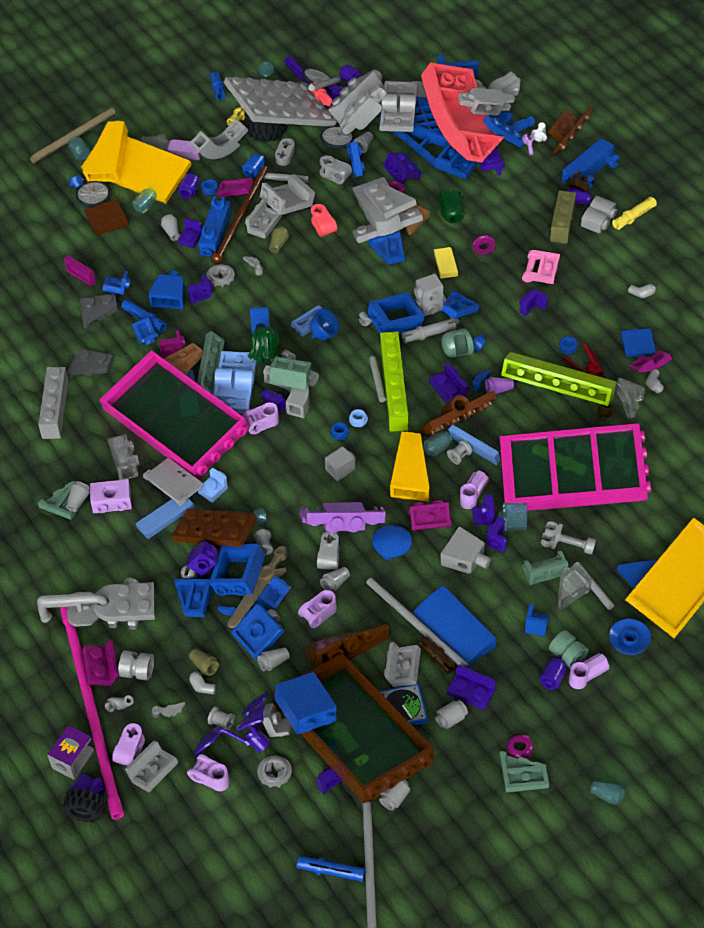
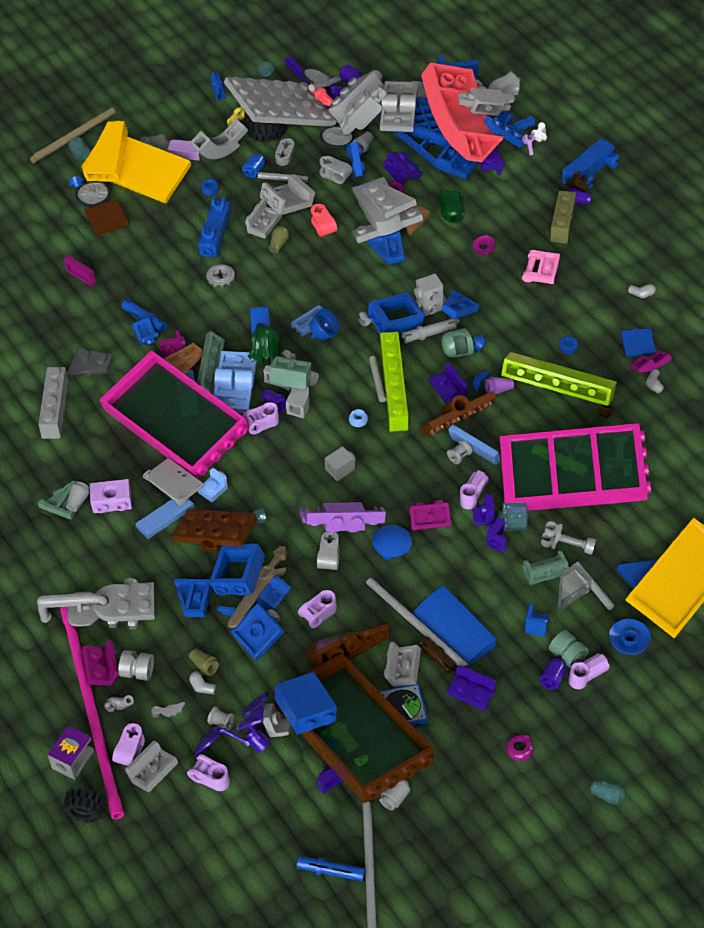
(89, 784): dark purple bracket -> none
(97, 307): dark grey wing -> none
(116, 285): blue bracket -> none
(123, 458): clear brick -> none
(144, 200): clear light blue brick -> none
(168, 291): blue torso -> none
(170, 225): light grey cone -> none
(189, 185): dark purple brick -> none
(191, 233): dark purple bracket -> none
(191, 574): light grey hinge -> none
(200, 291): dark purple bracket -> none
(203, 558): dark purple brick -> none
(217, 257): reddish brown bar -> none
(235, 187): magenta tile -> none
(255, 263): light grey piece -> none
(263, 539): light grey bush -> none
(270, 659): light grey cone -> none
(280, 764): light grey gear -> none
(334, 579): light grey cone -> none
(339, 427): blue plate -> none
(410, 471): yellow slope -> none
(437, 443): clear light blue brick -> none
(445, 262): light yellow tile -> none
(451, 714): light grey brick -> none
(464, 552): light grey torso -> none
(522, 774): sand green wing -> none
(533, 299): dark purple bracket -> none
(565, 126): reddish brown bracket -> none
(593, 367): dark red plant -> none
(598, 214): light grey brick -> none
(630, 215): light yellow pin -> none
(630, 395): clear slope -> none

